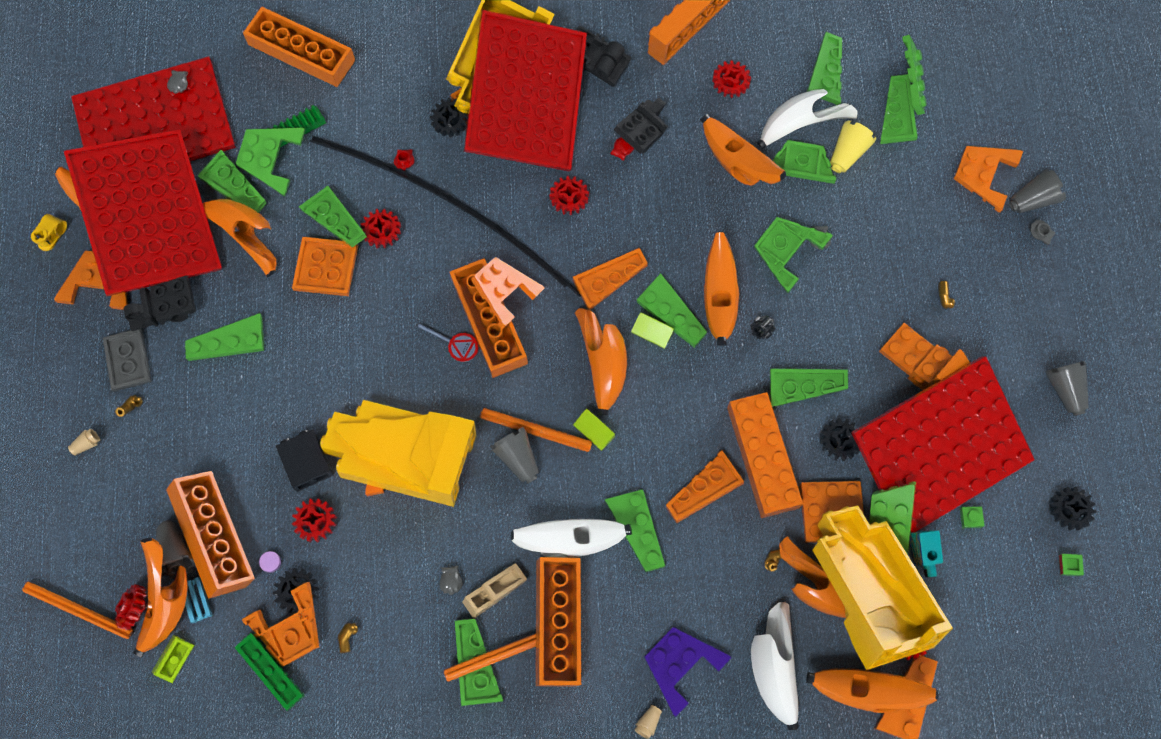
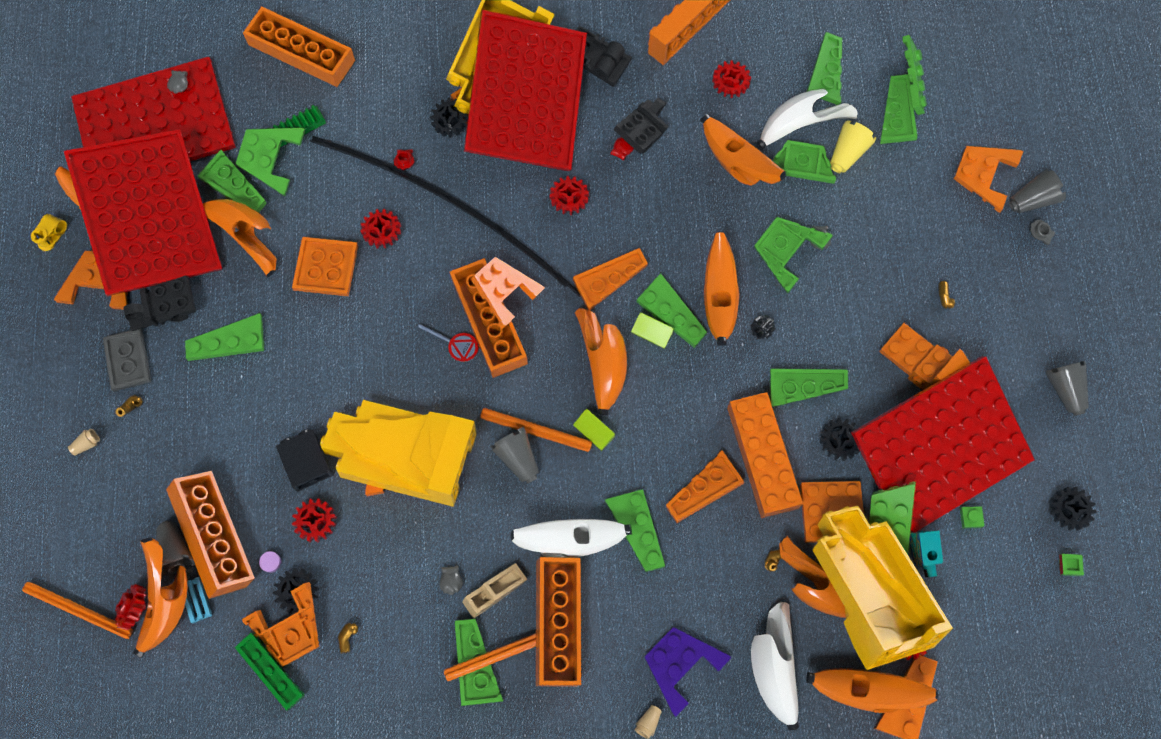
(172, 659): lime slope -> none
(332, 215): bright green wing -> none

